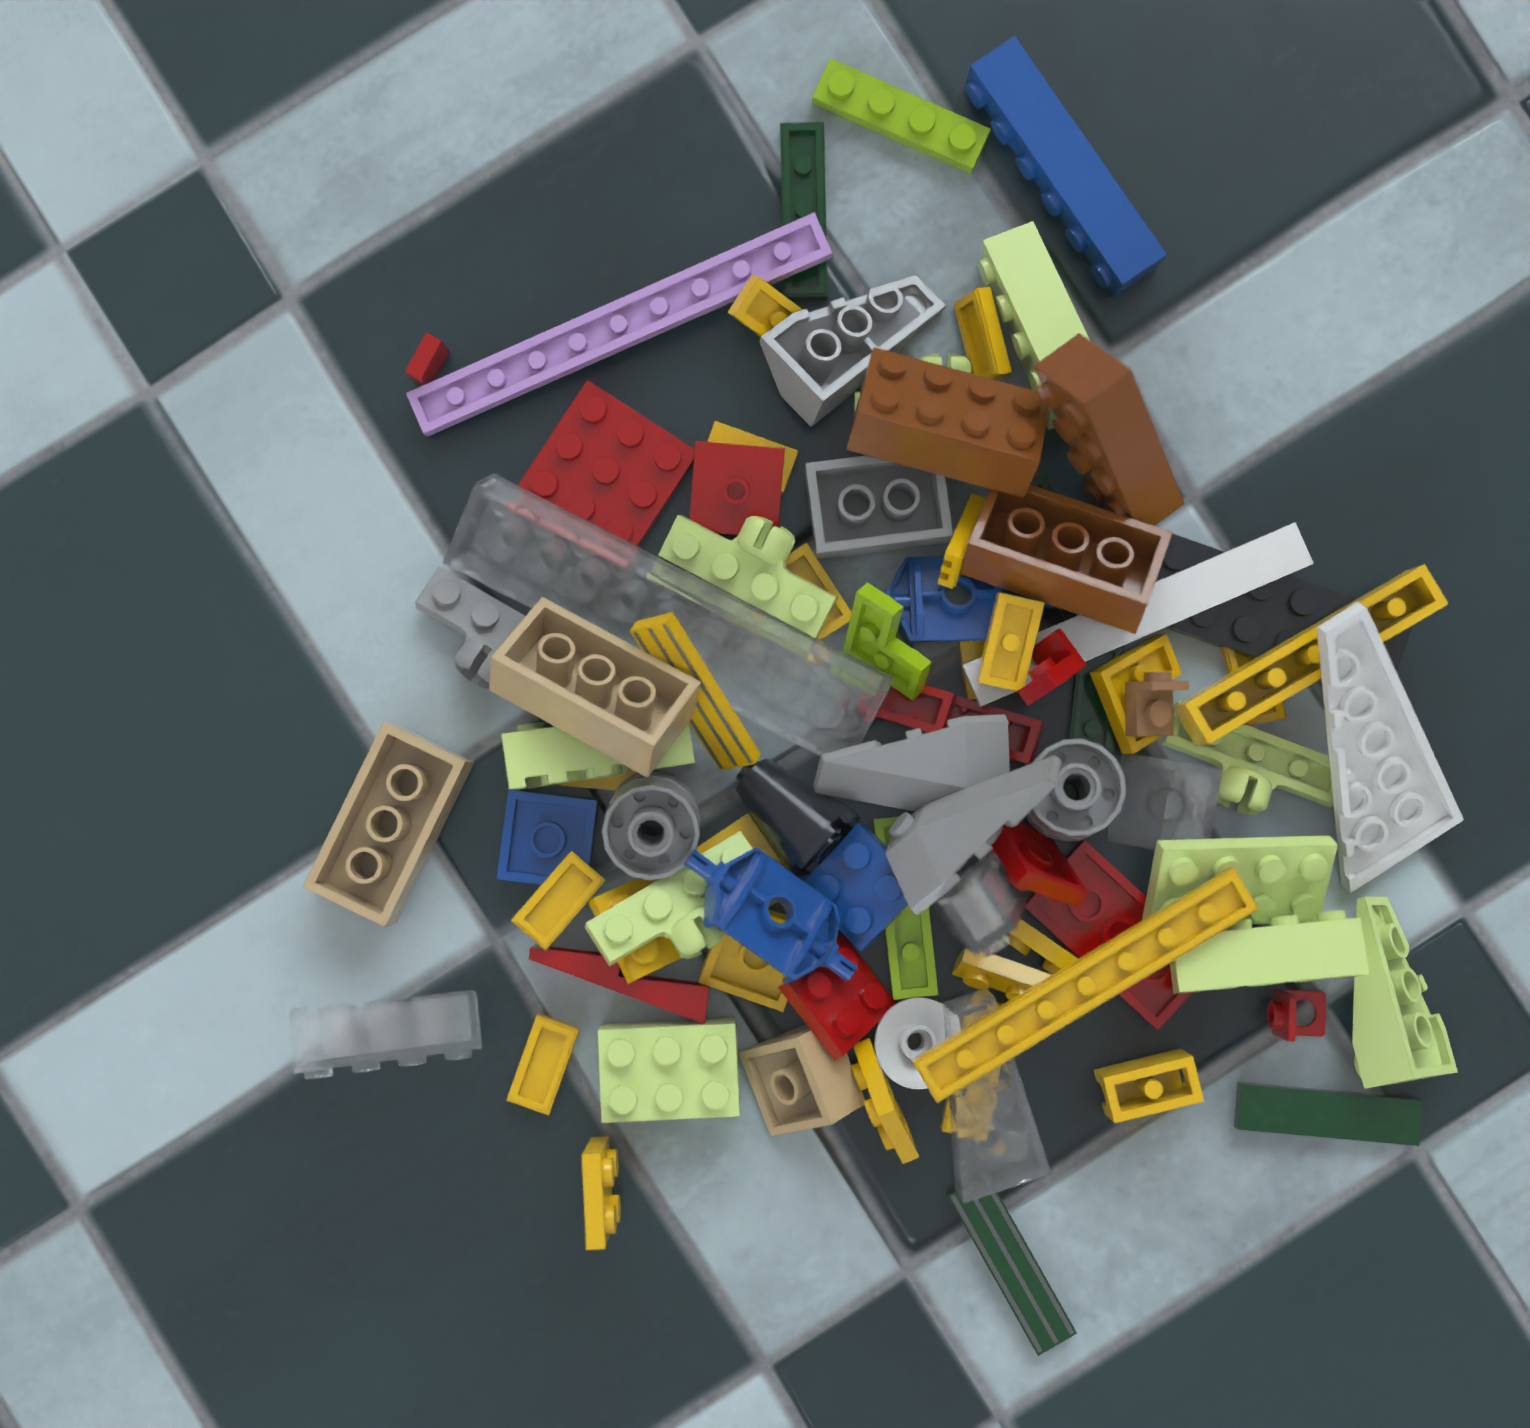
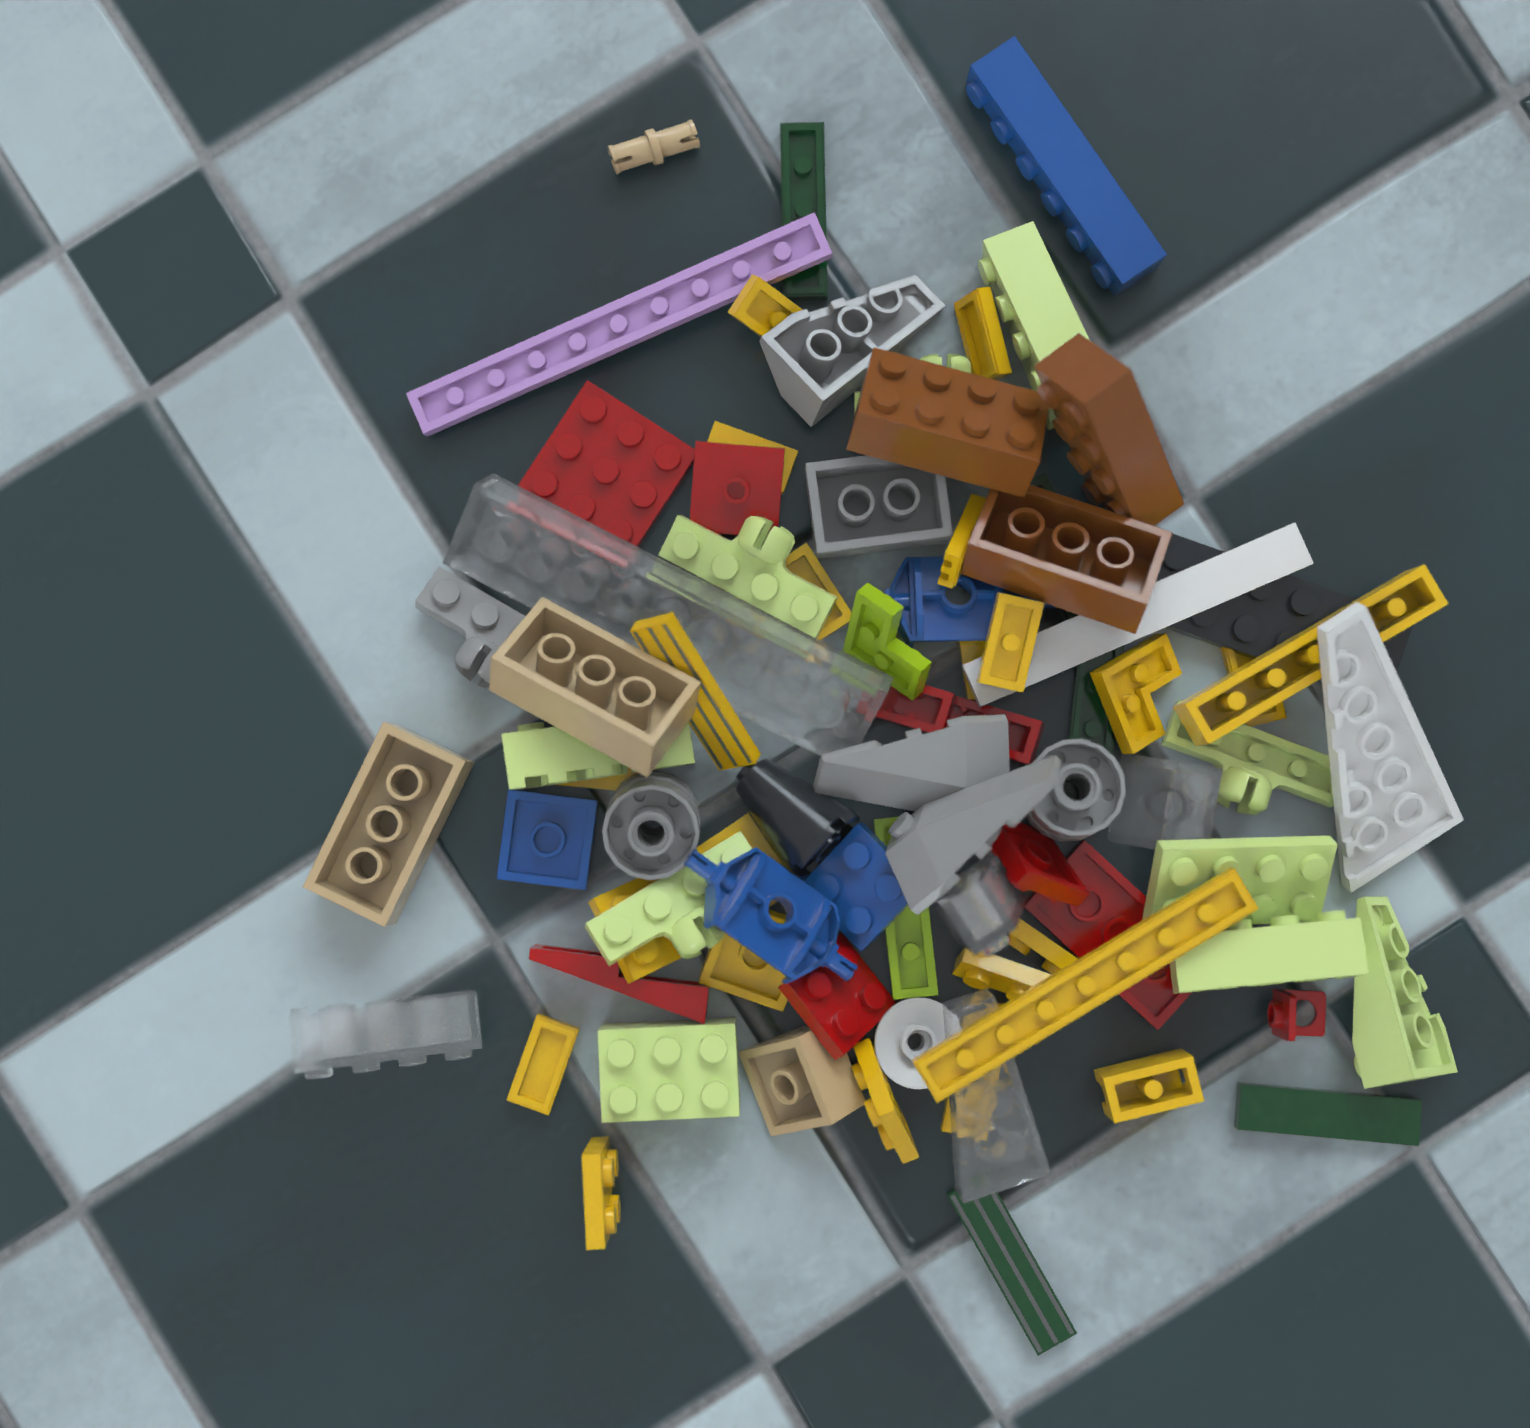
(427, 360): red tile -> none
(558, 900): yellow tile -> none
(653, 146): none -> tan pin
(900, 116): lime plate -> none
(1055, 663): red bracket -> none
(1151, 704): medium nougat bracket -> none

